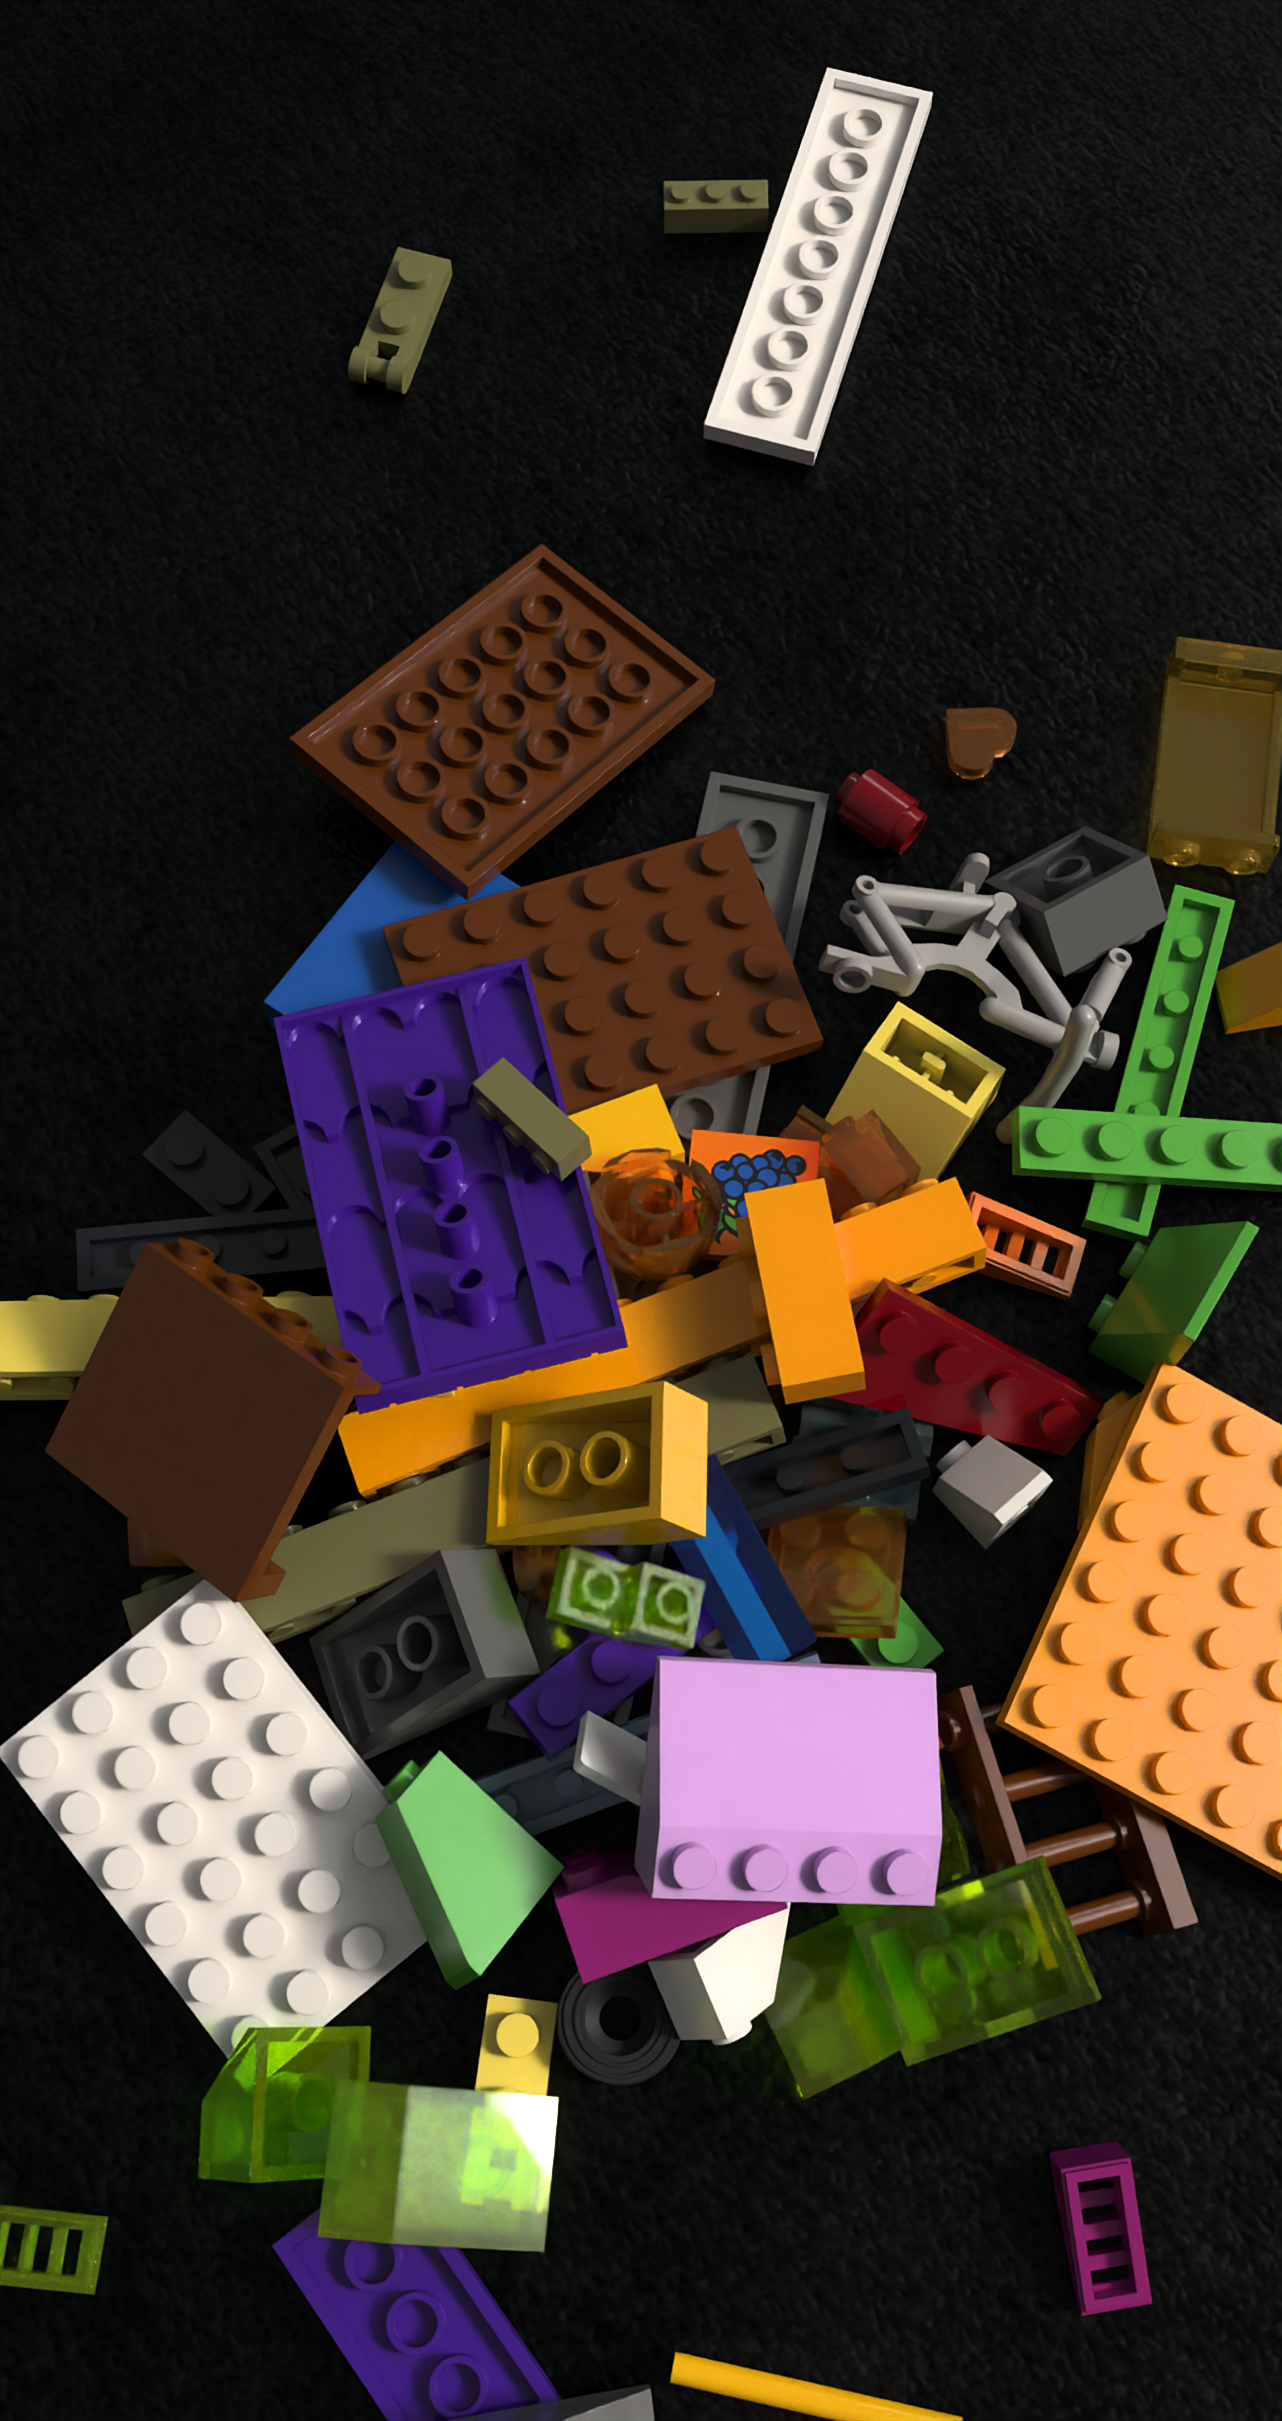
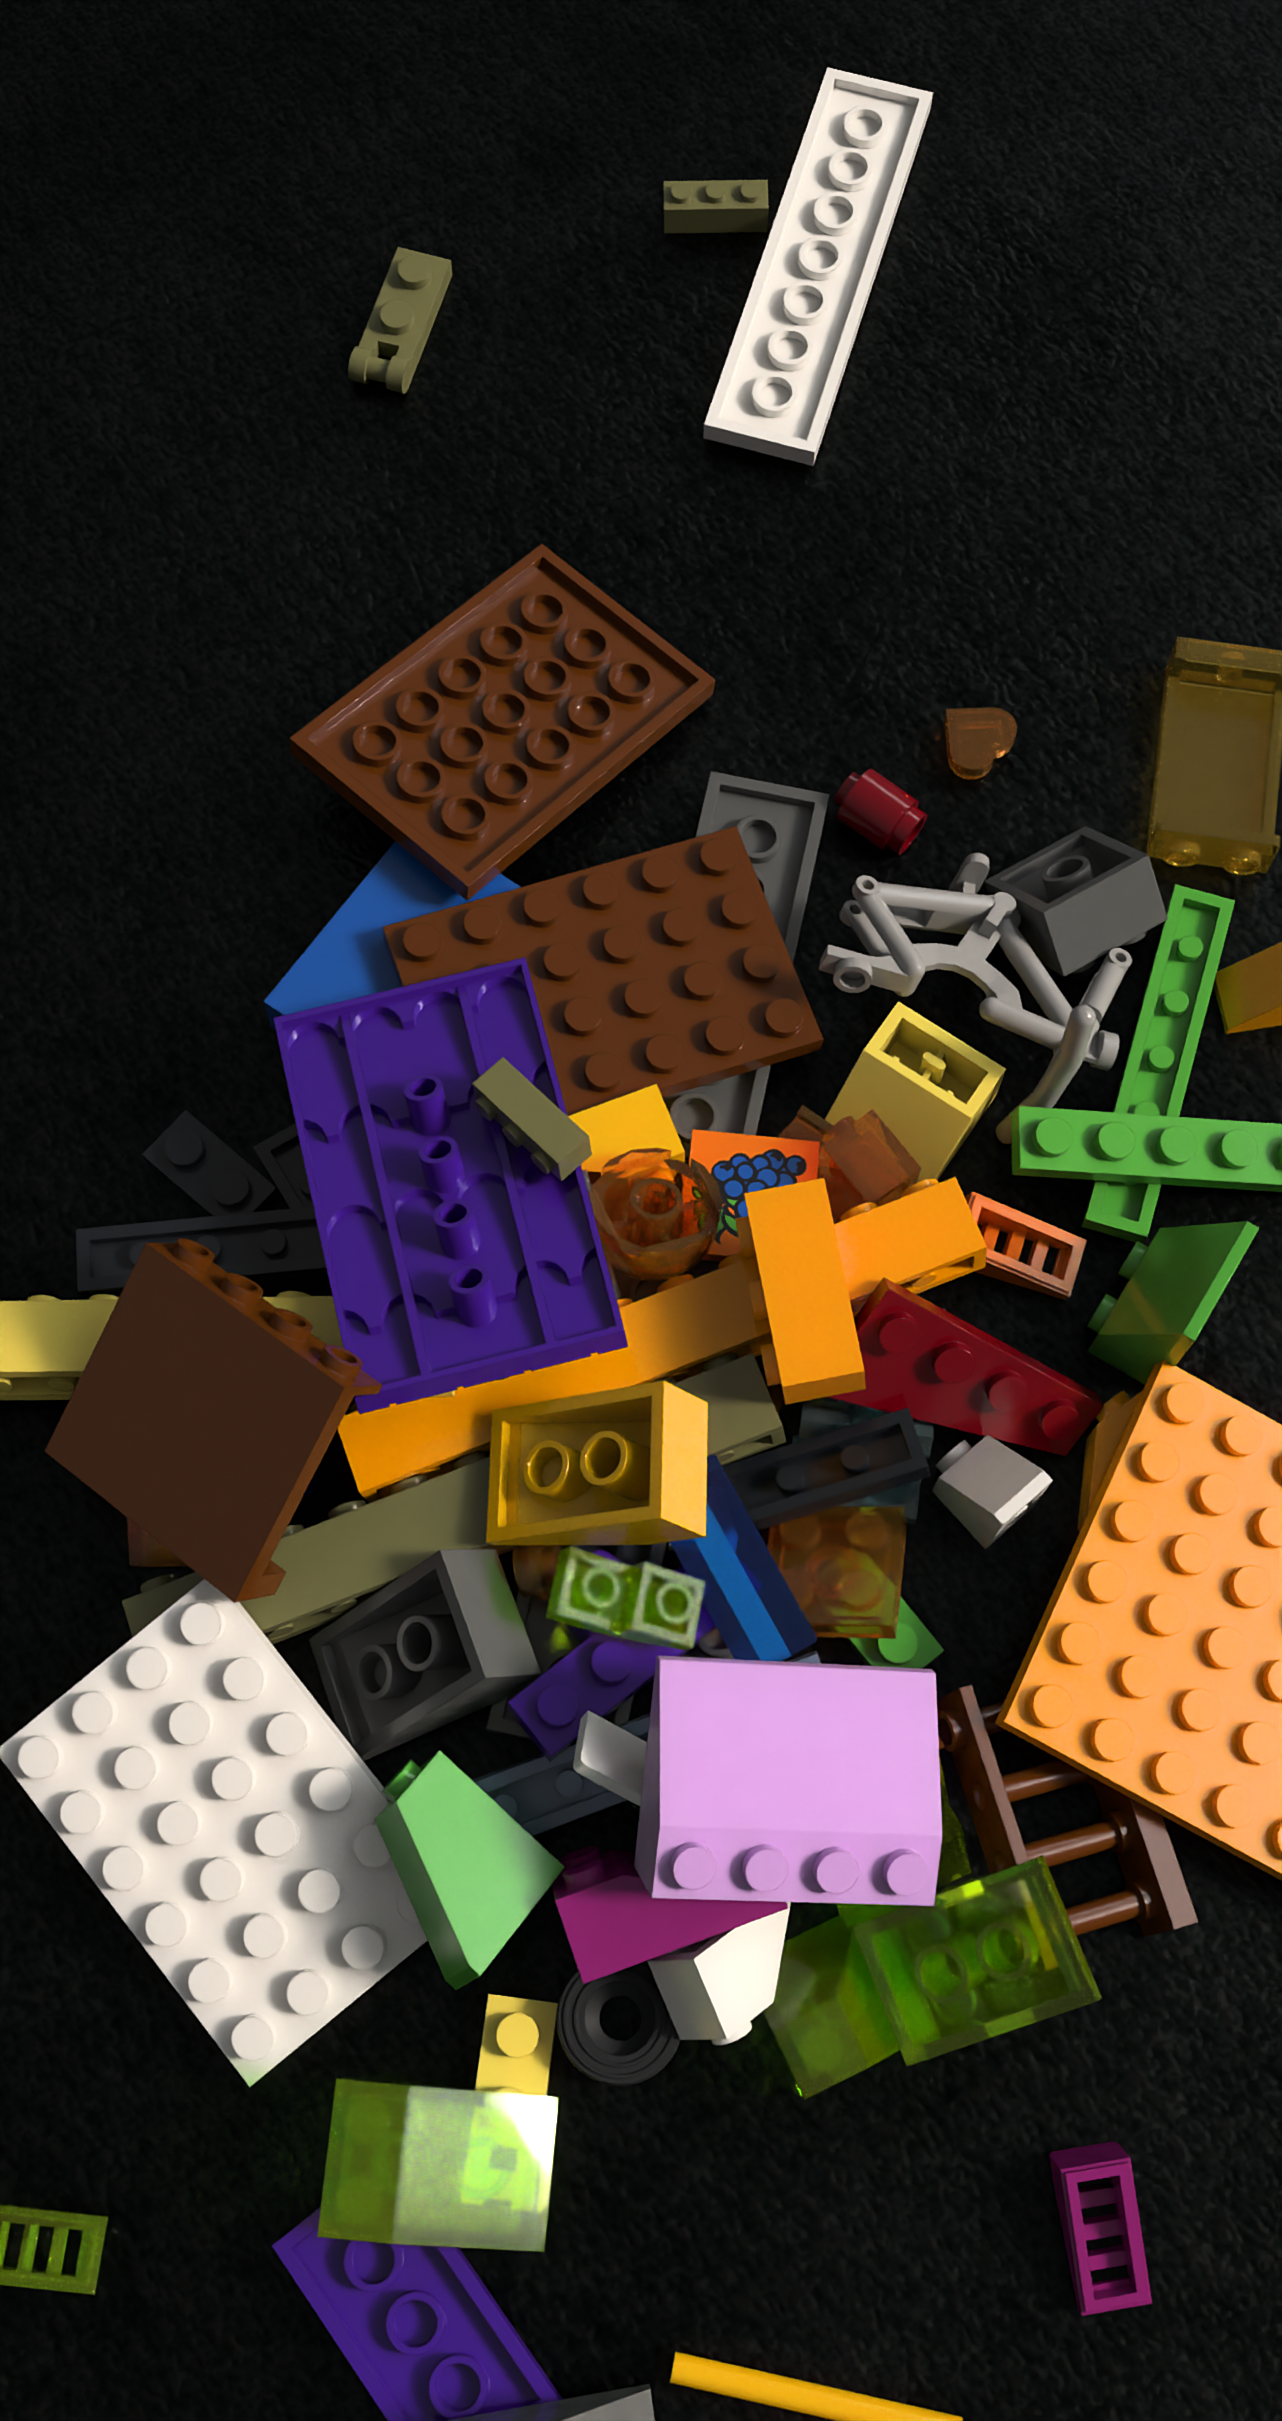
(275, 2102): clear neon green slope -> none

